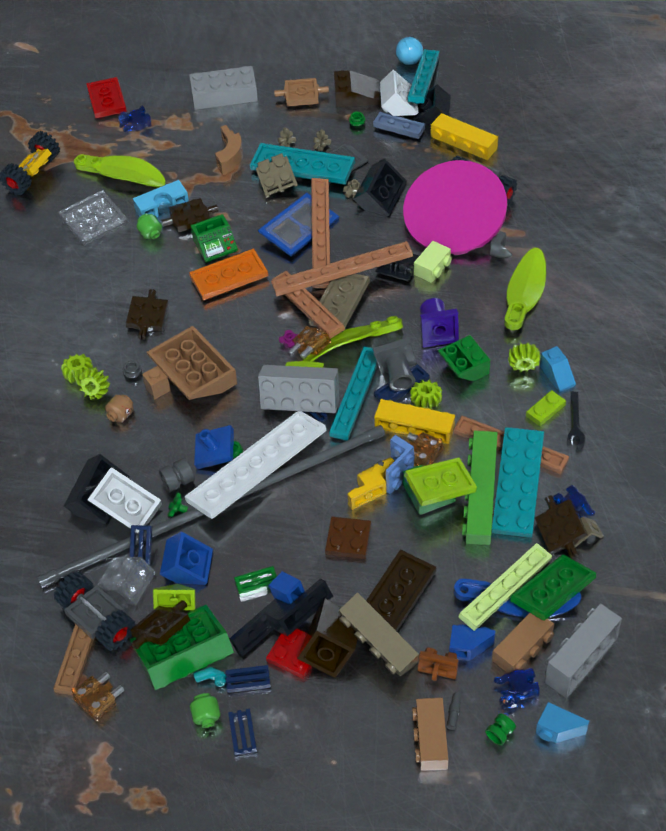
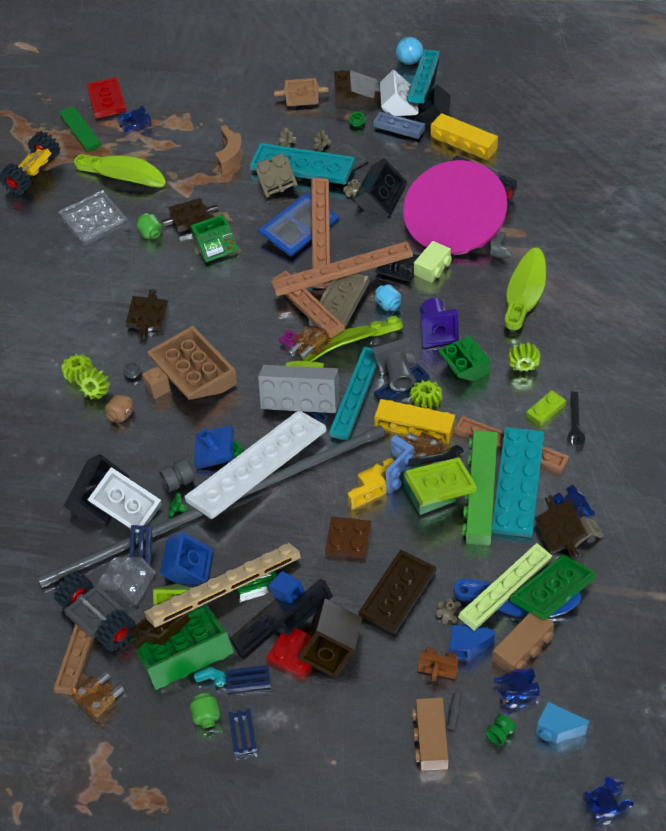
(80, 129): none -> green tile
(169, 194): medium azure arch -> none
(222, 585): none -> tan plate
(223, 87): light grey brick -> none
(228, 274): orange plate -> none
(379, 635): dark tan slope -> none
(388, 297): none -> medium azure head
(448, 611): none -> dark tan plant
(449, 454): none -> black piece
(557, 369): dark azure slope -> none
(582, 650): light grey brick -> none
(606, 804): none -> clear blue animal

